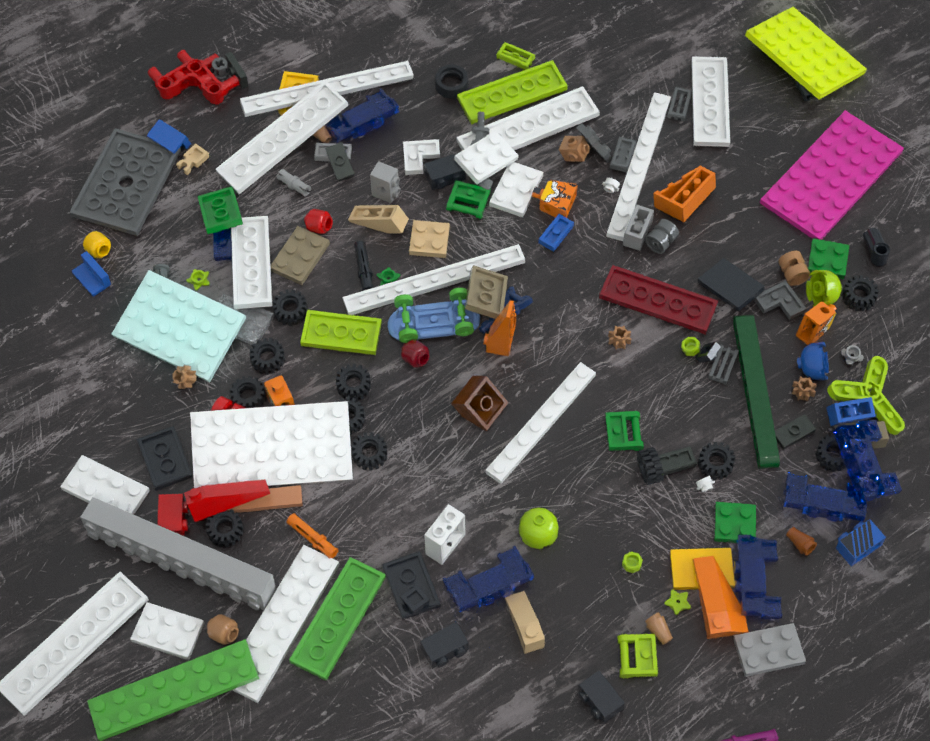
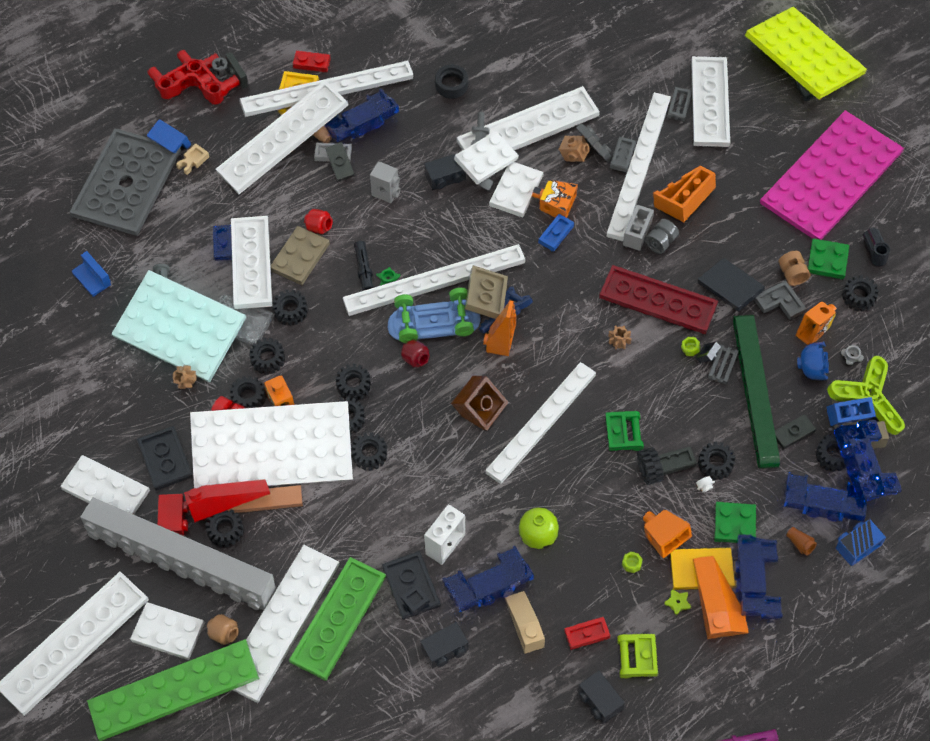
(97, 244): yellow head -> none
(196, 275): lime plate -> none
(220, 210): green plate -> none
(293, 182): light grey pin -> none
(311, 61): none -> red plate
(318, 541): orange pin -> none
(341, 332): lime plate -> none
(380, 217): tan slope -> none
(416, 151): white plate -> none
(429, 239): tan plate -> none
(469, 194): green plate -> none
(512, 91): lime plate -> none
(514, 58): lime tile -> none
(587, 633): none -> red plate
(611, 185): white plate -> none
(659, 627): medium nougat cone -> none
(666, 531): none -> orange torso
(769, 649): light grey plate -> none
(804, 388): medium nougat gear -> none
(823, 287): lime cylinder -> none

